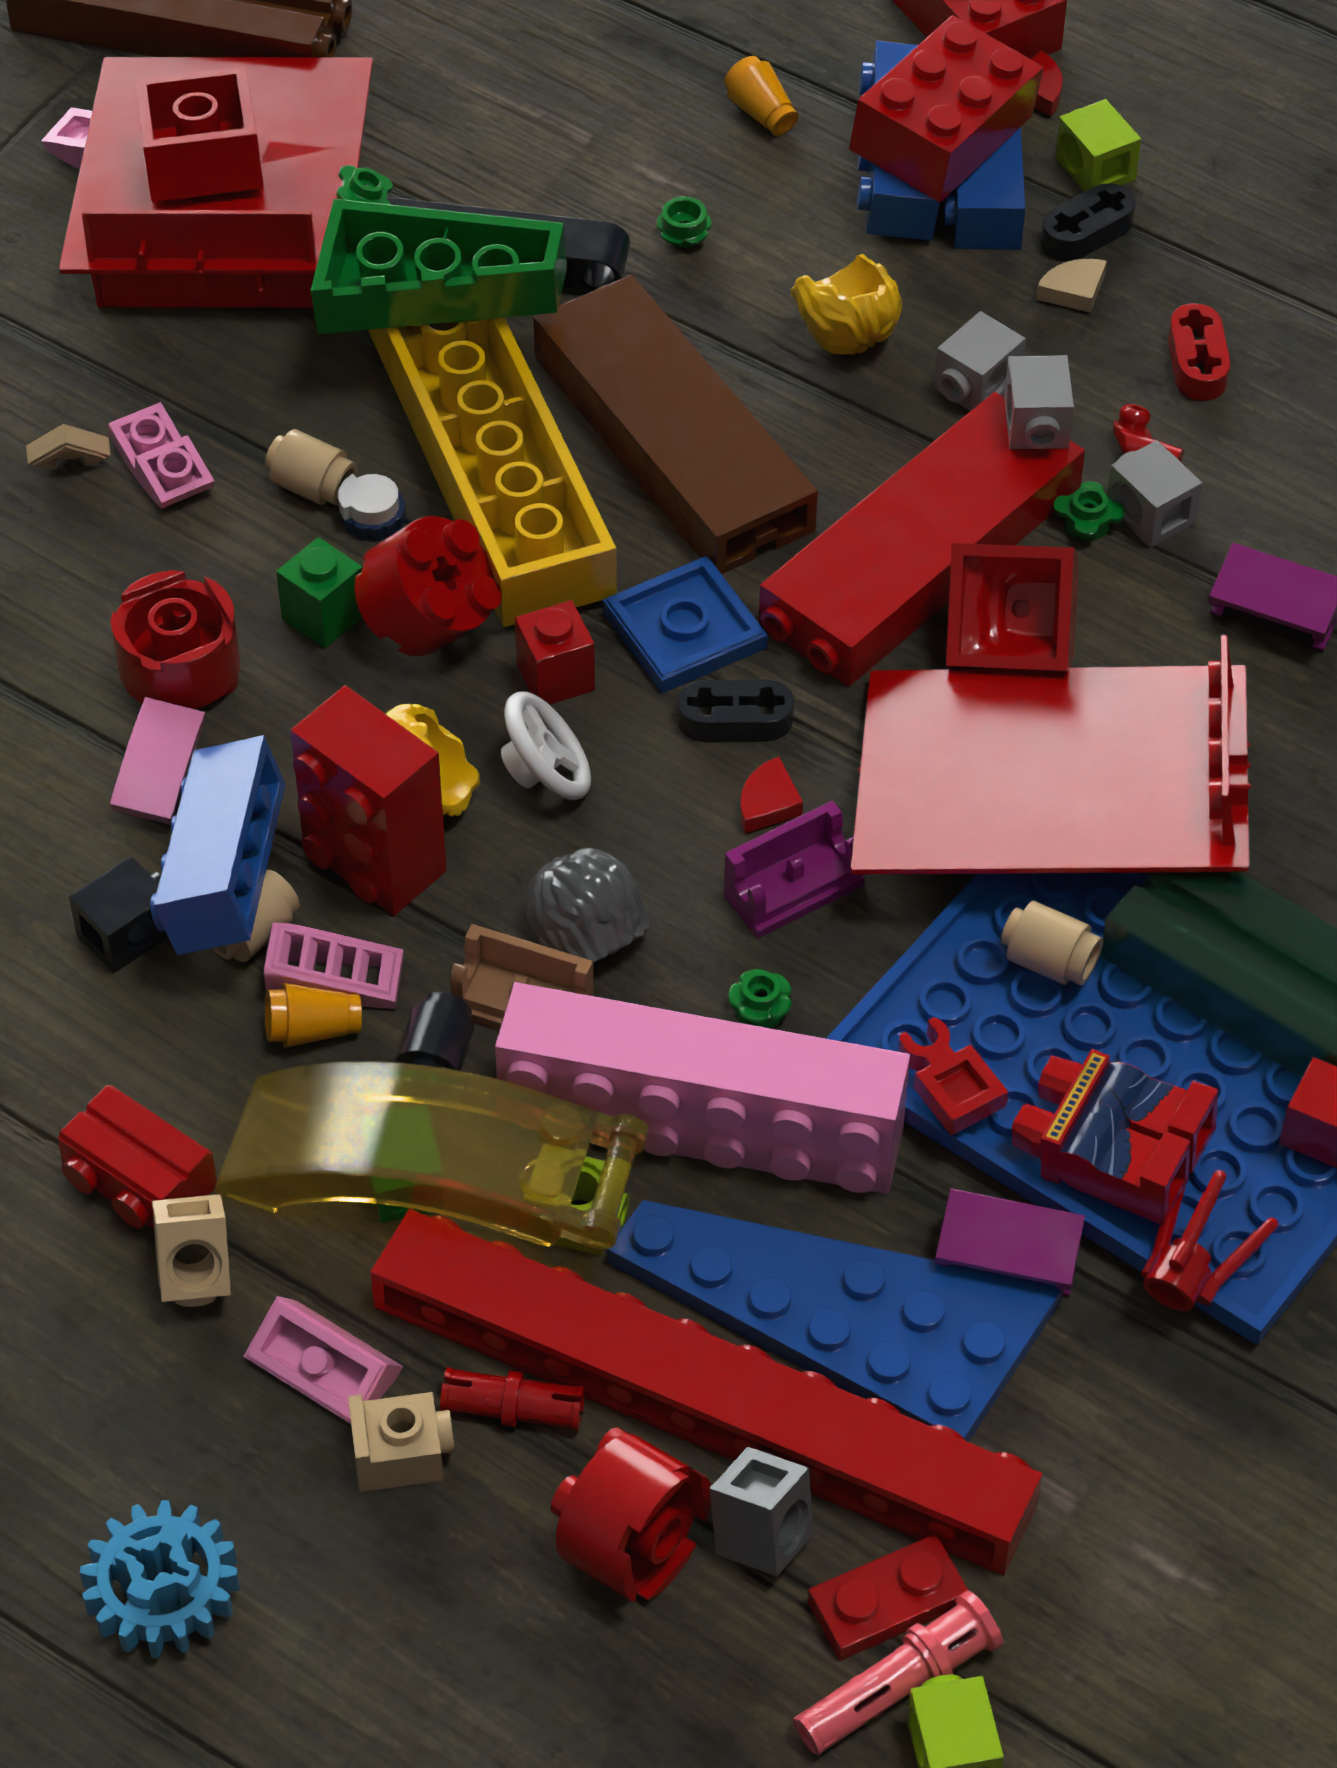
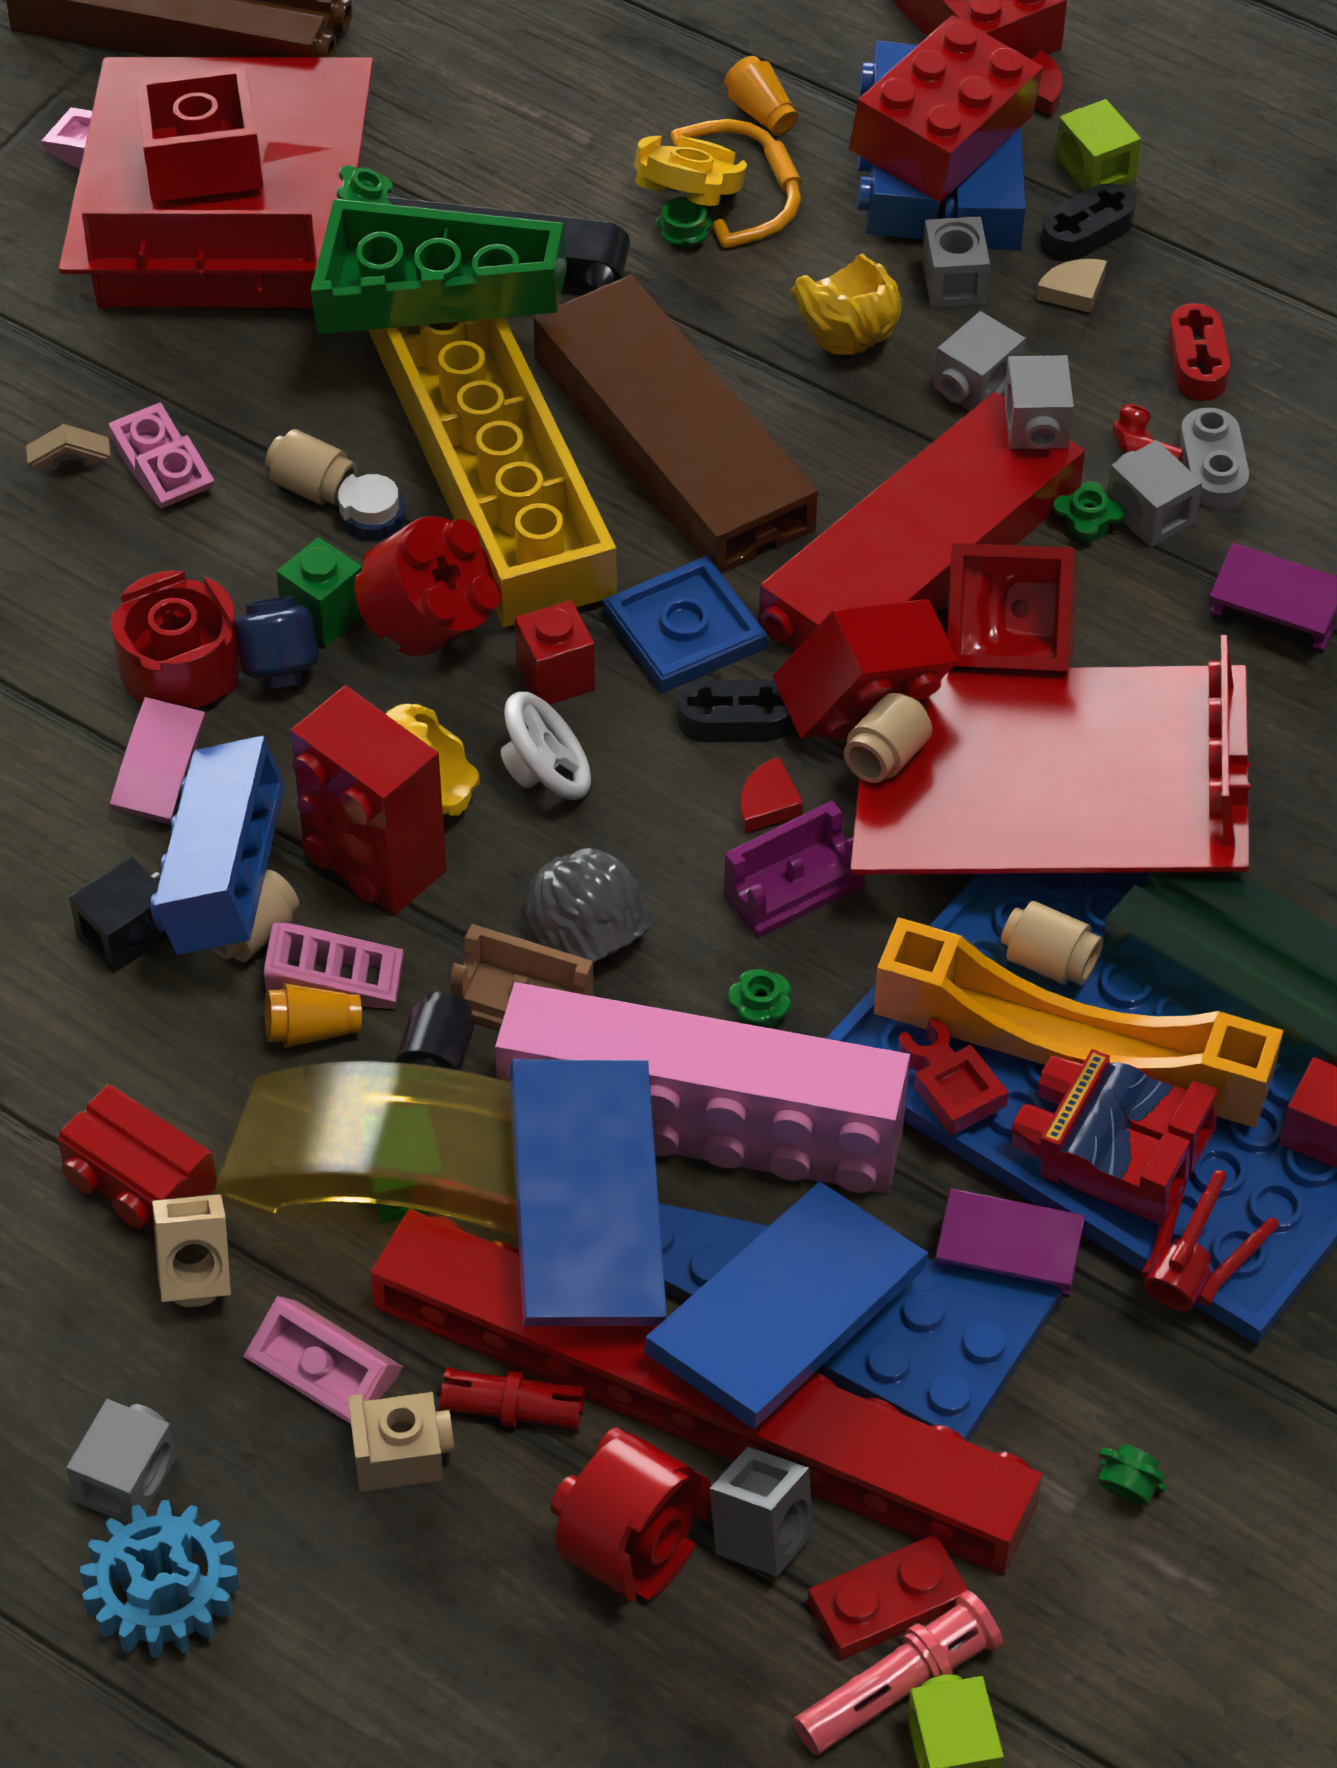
(121, 1460): none -> light grey brick
(276, 641): none -> dark blue head
(586, 1193): none -> blue tile
(690, 167): none -> yellow plate
(780, 164): none -> light orange piece
(785, 1304): none -> blue tile
(858, 660): none -> red brick
(887, 738): none -> tan brick
(955, 262): none -> light grey brick
(981, 1002): none -> light orange arch
(1131, 1474): none -> green plate
(1215, 456): none -> light grey plate

